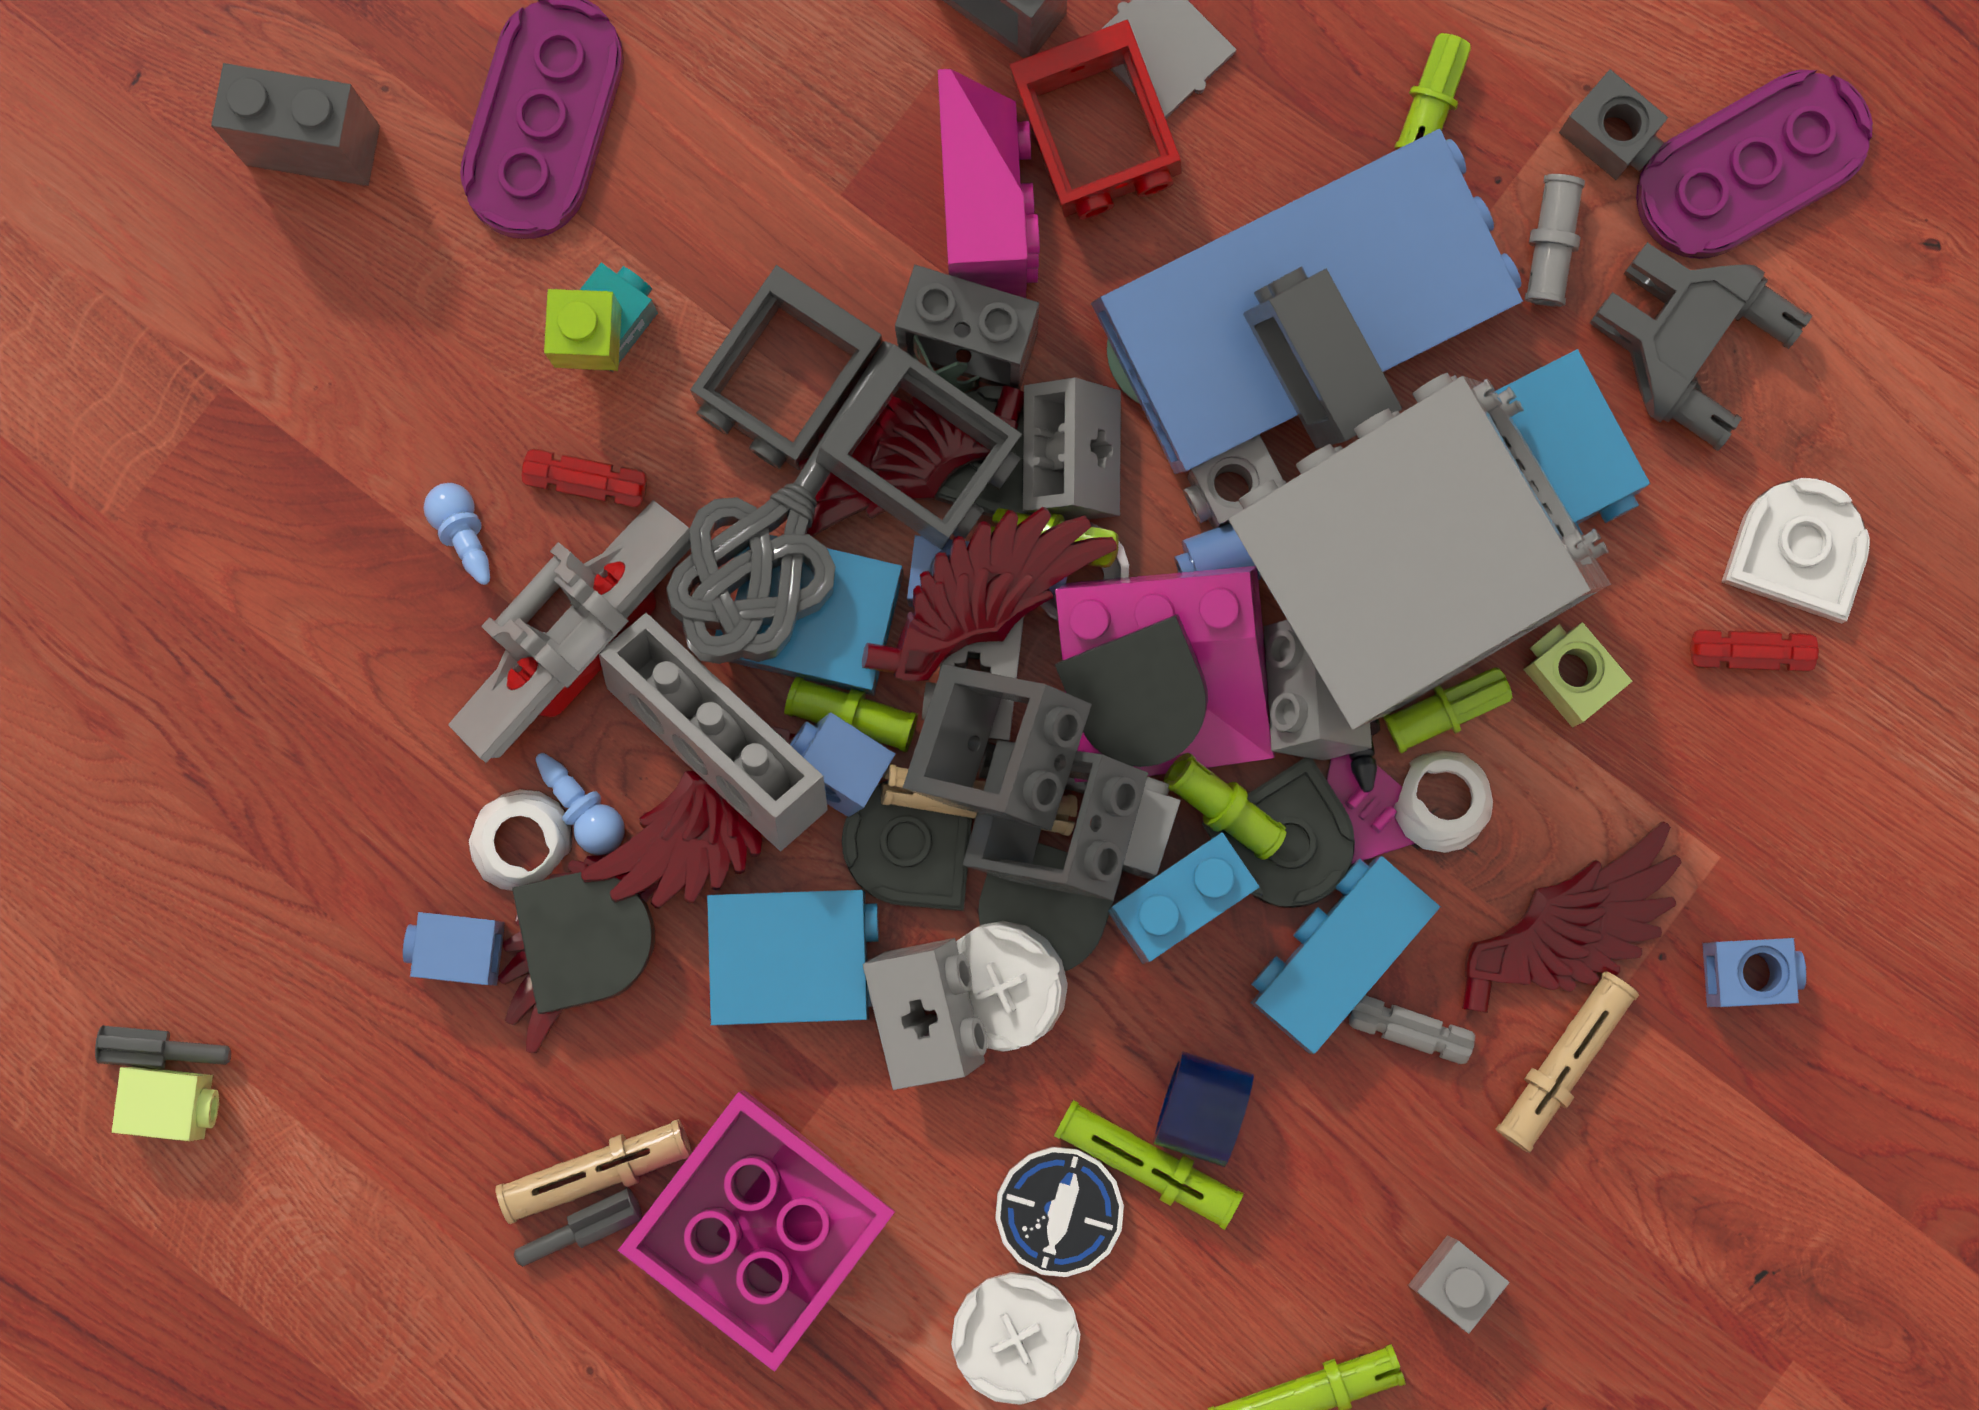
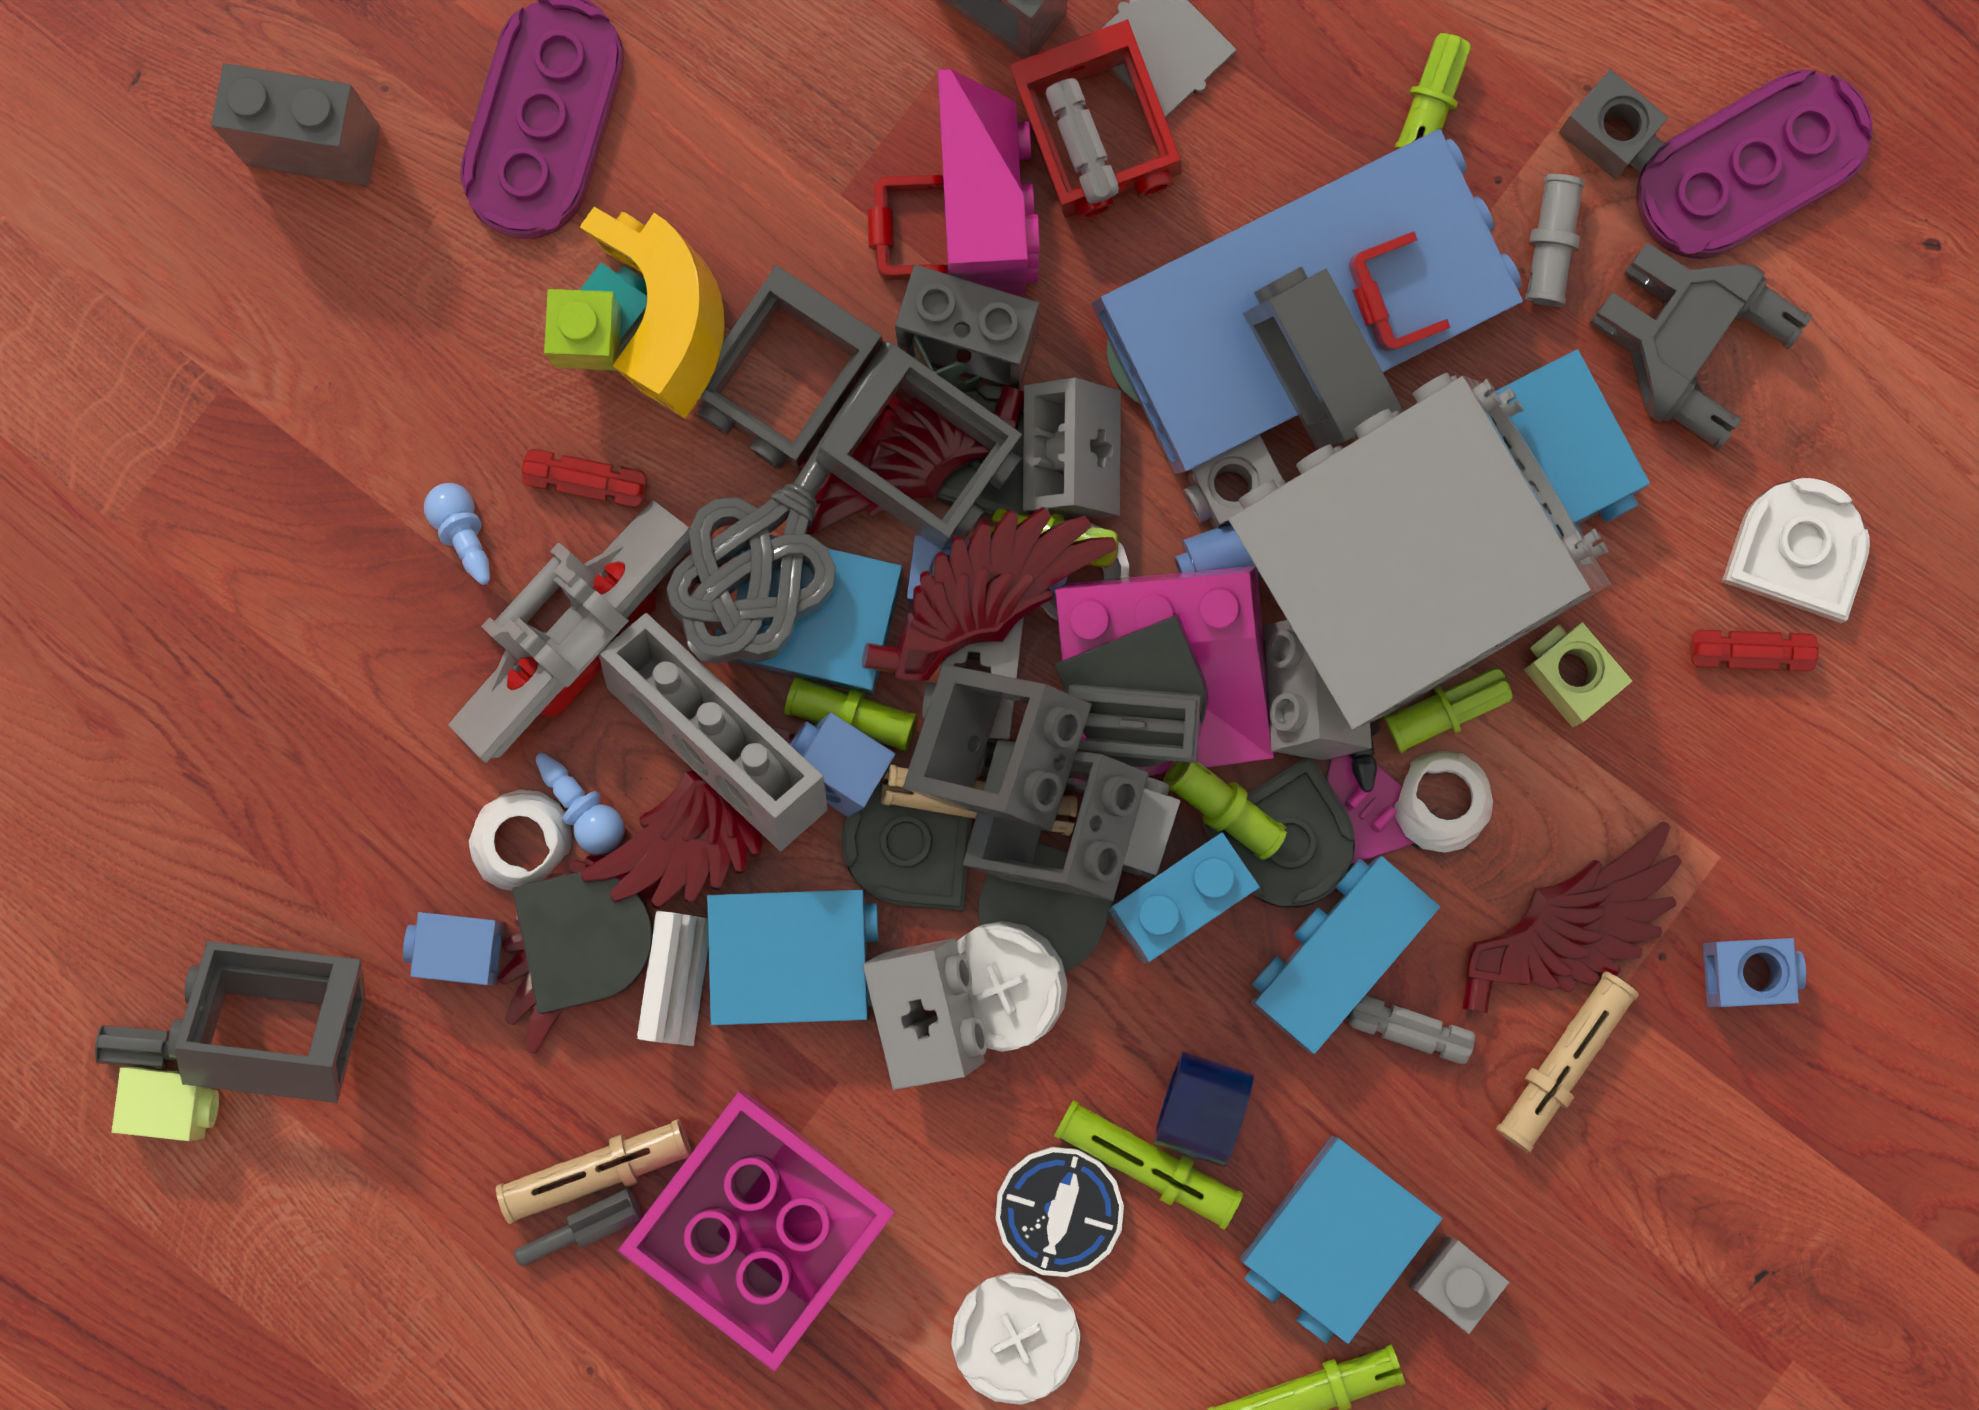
(278, 975): none -> dark grey window
(674, 979): none -> white tile
(684, 311): none -> yellow arch
(881, 222): none -> red piece
(1082, 140): none -> light grey axle
(1189, 727): none -> dark grey tile
(1338, 1241): none -> dark azure brick
(1372, 304): none -> red piece

